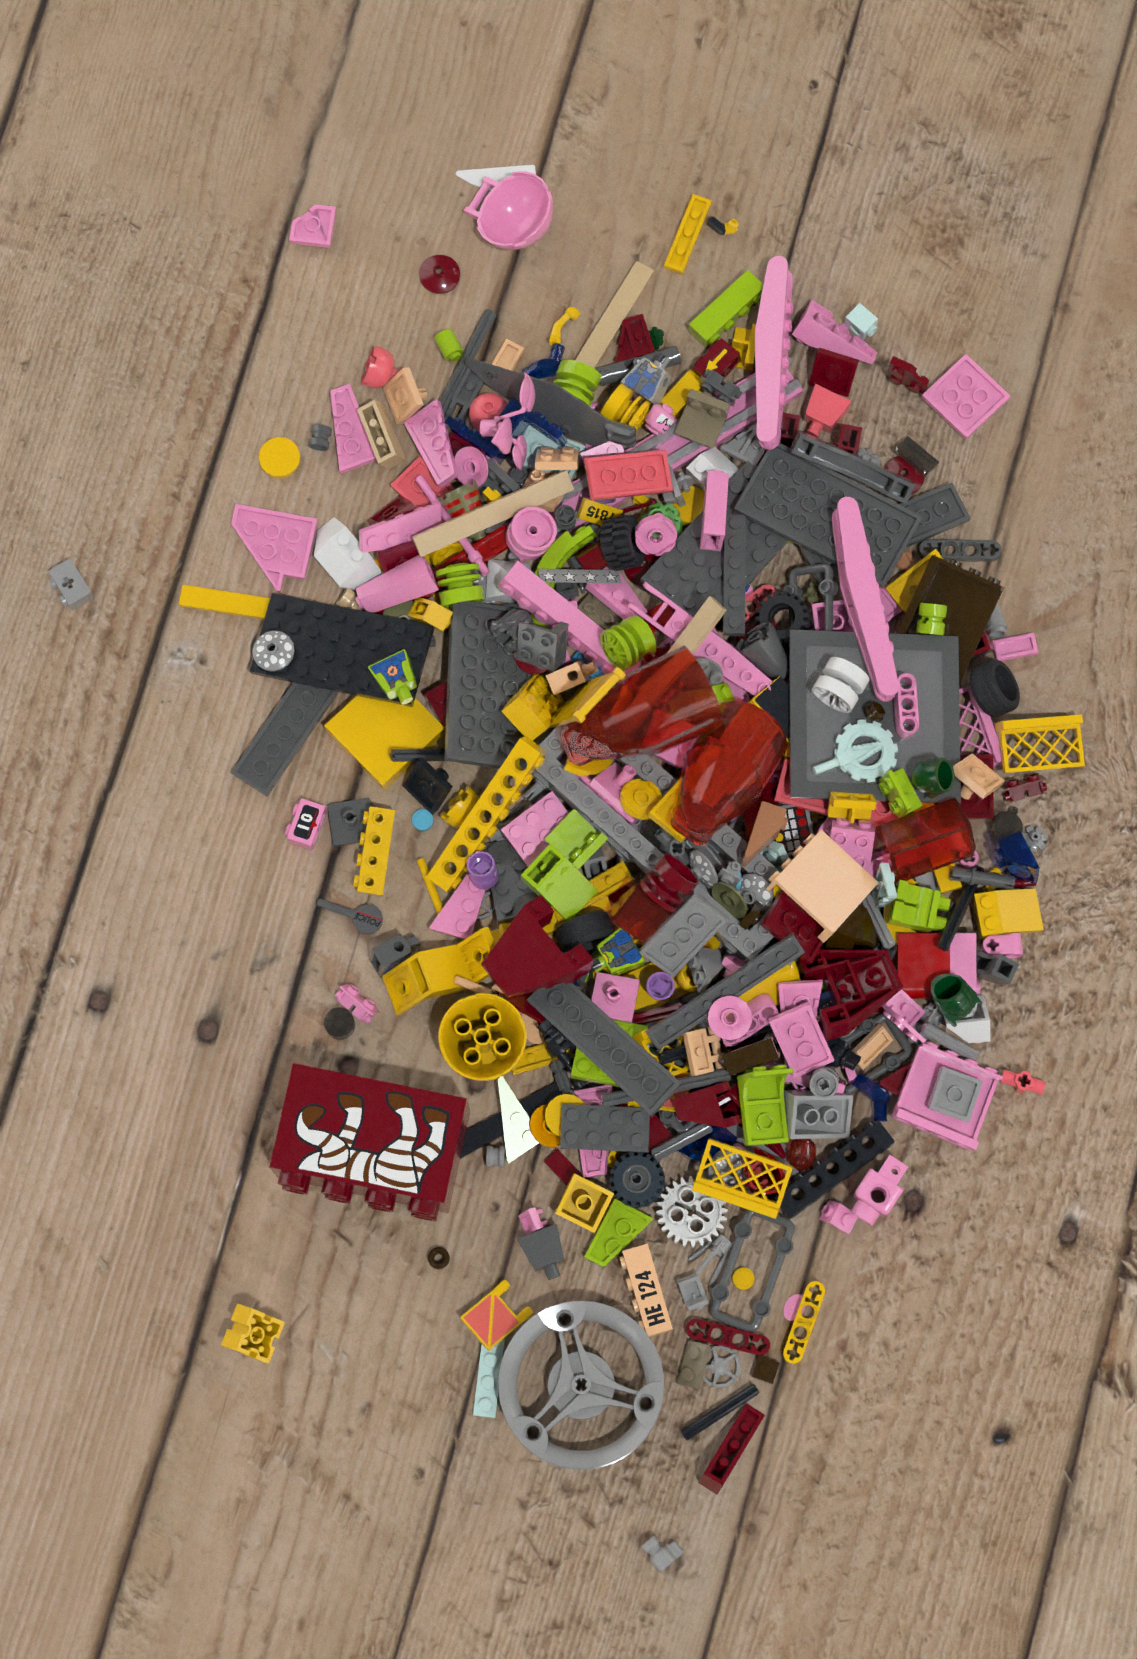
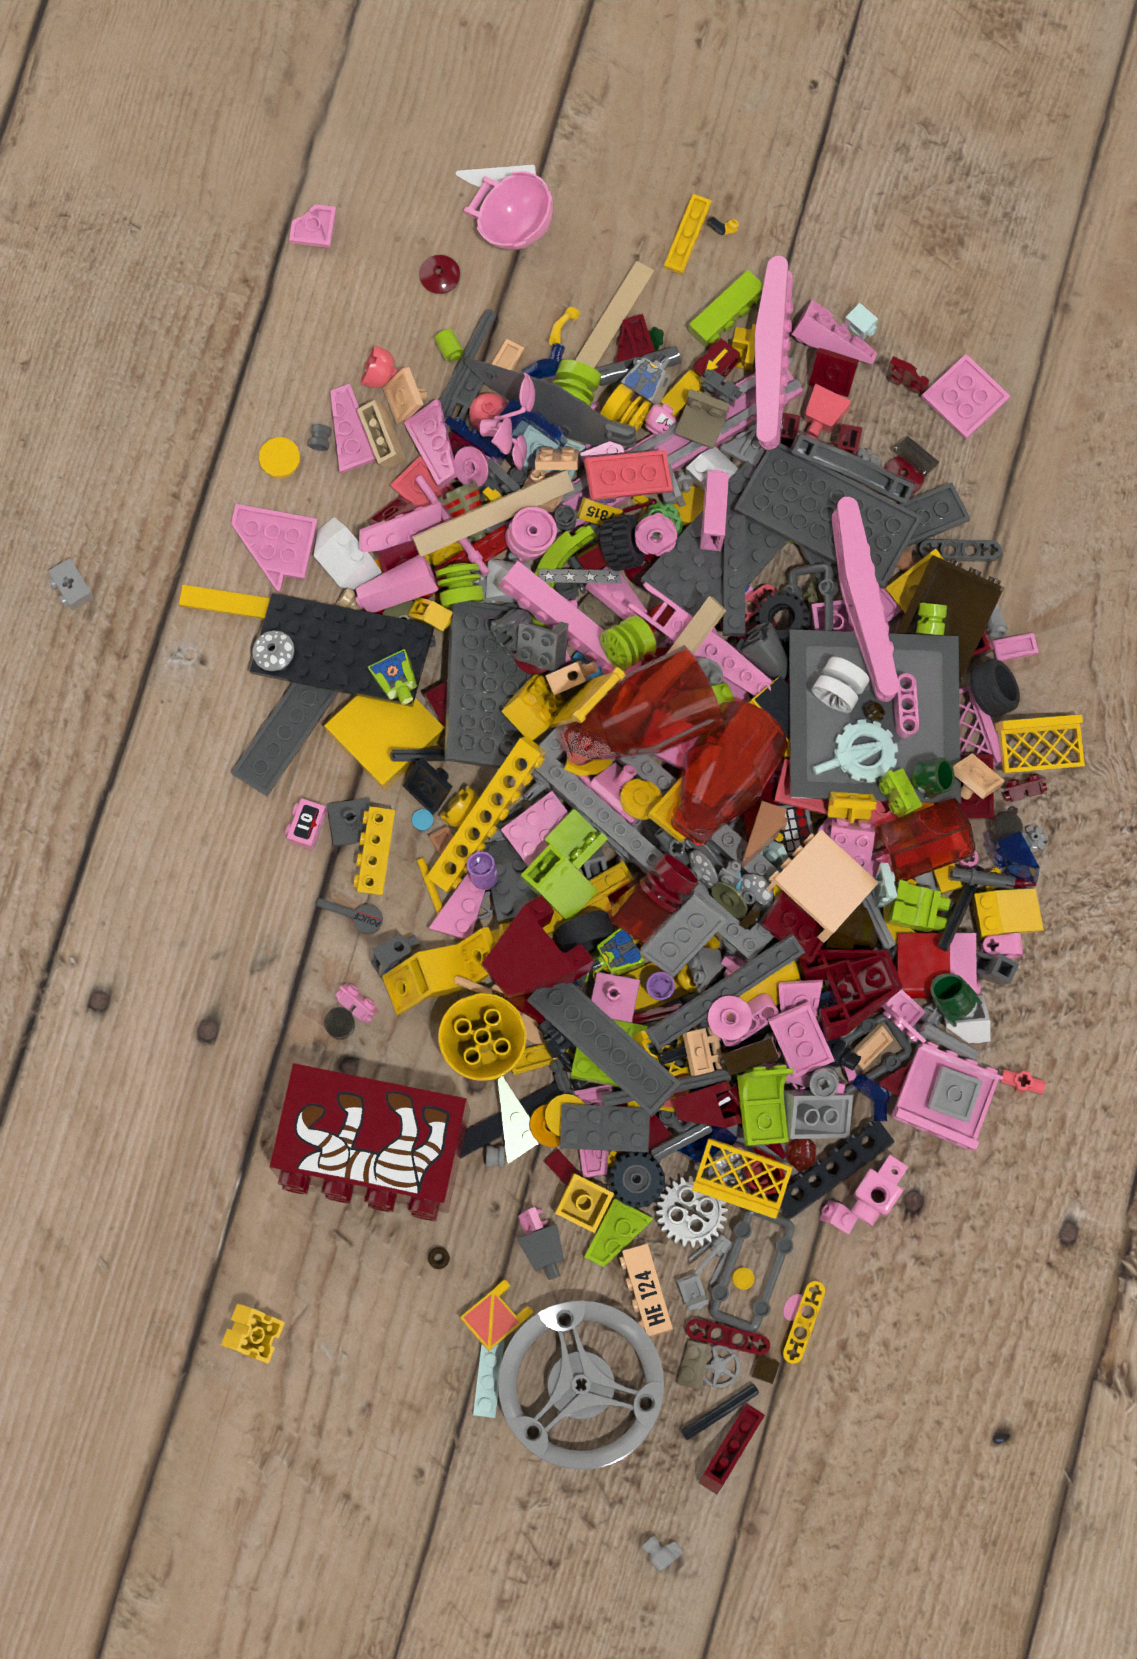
(441, 839): none -> nougat plate

